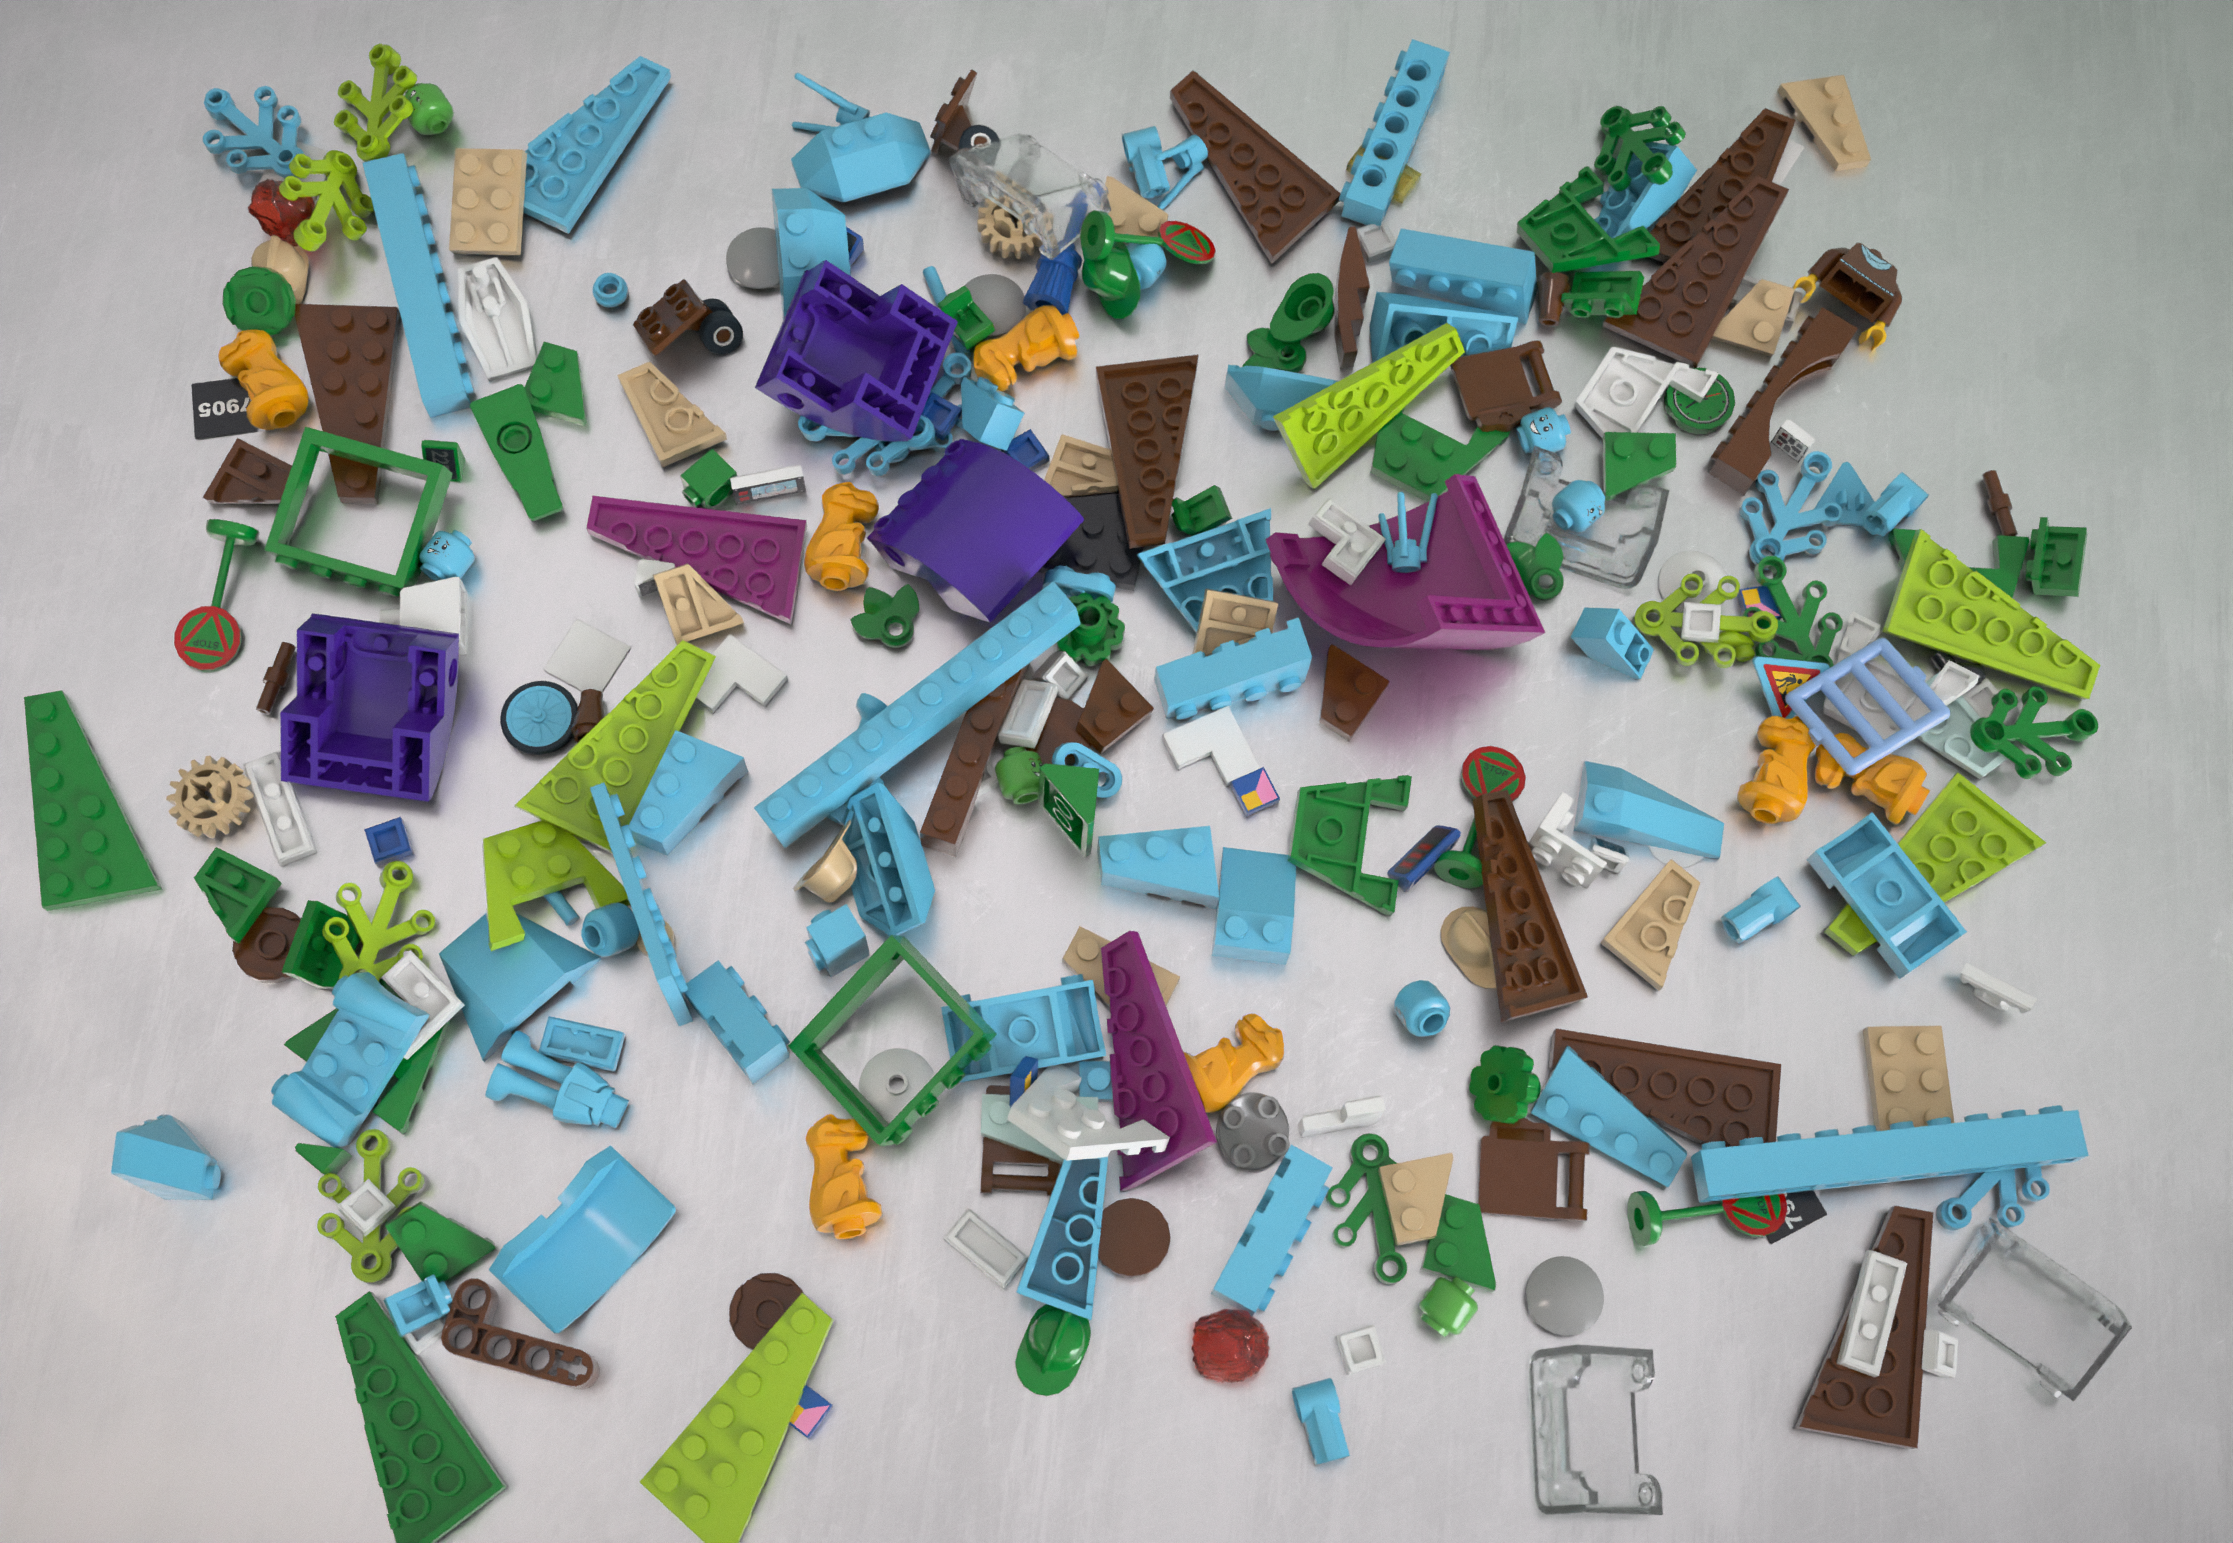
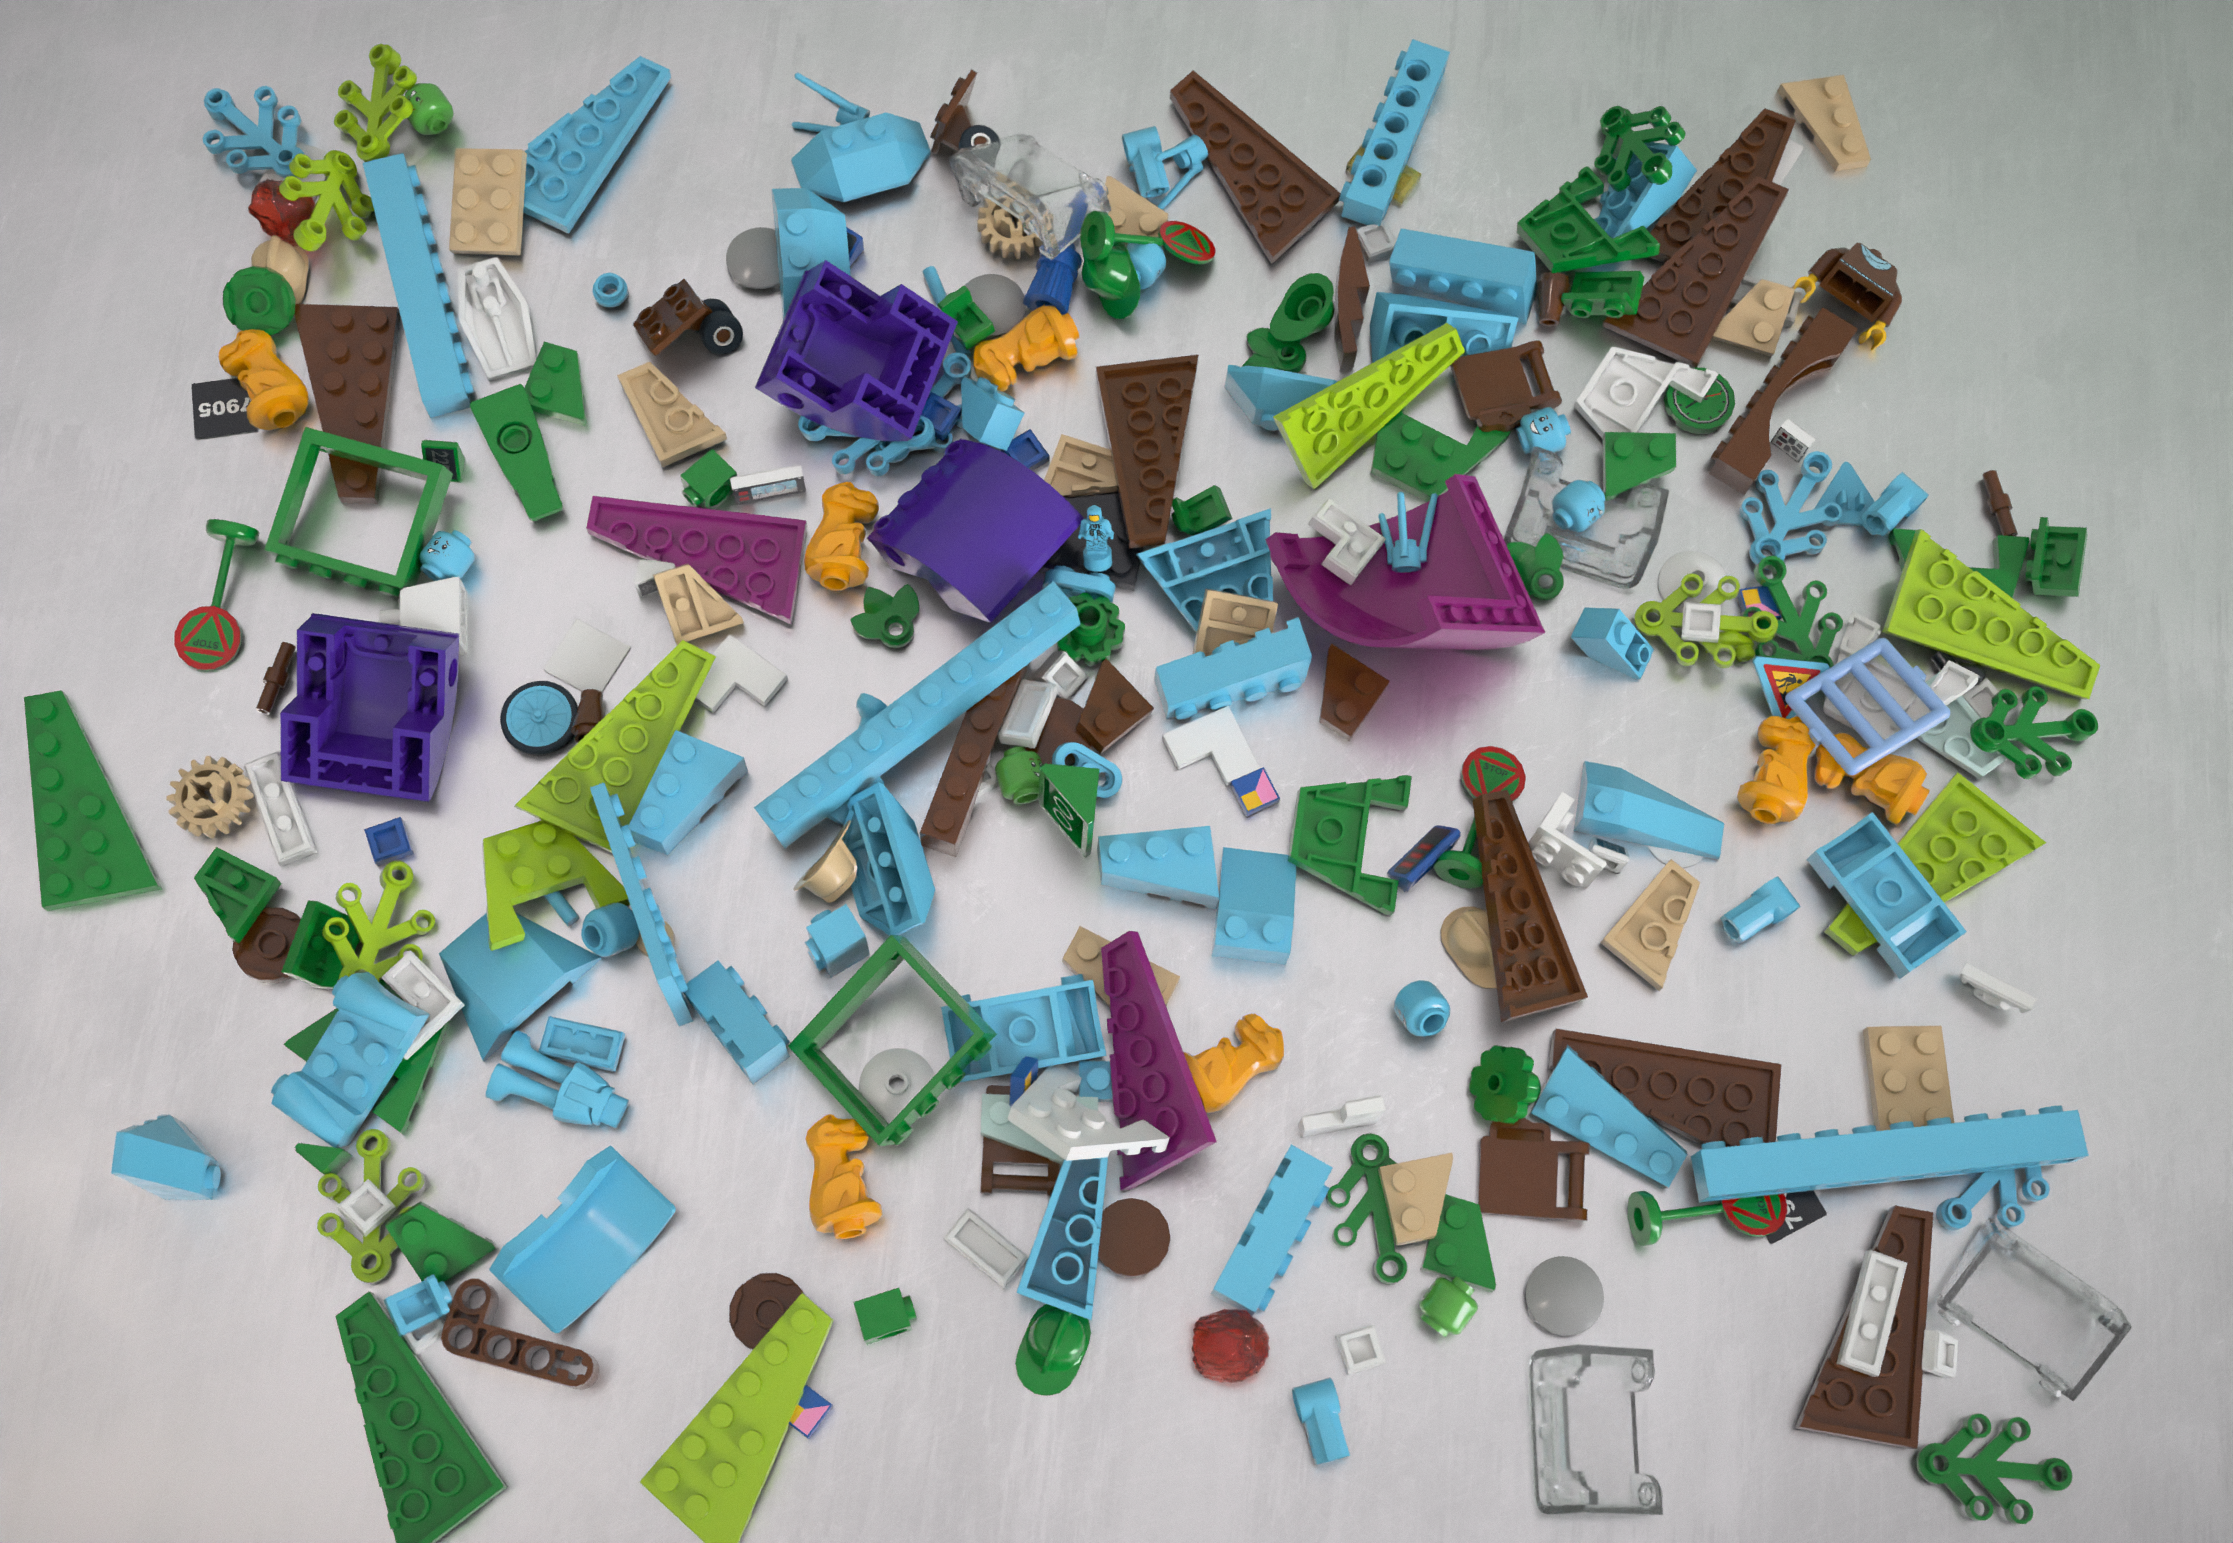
(248, 477): reddish brown wing -> none
(884, 1315): none -> green brick
(1096, 531): none -> medium azure piece
(1253, 1131): light grey dish -> none
(1988, 1470): none -> green plant

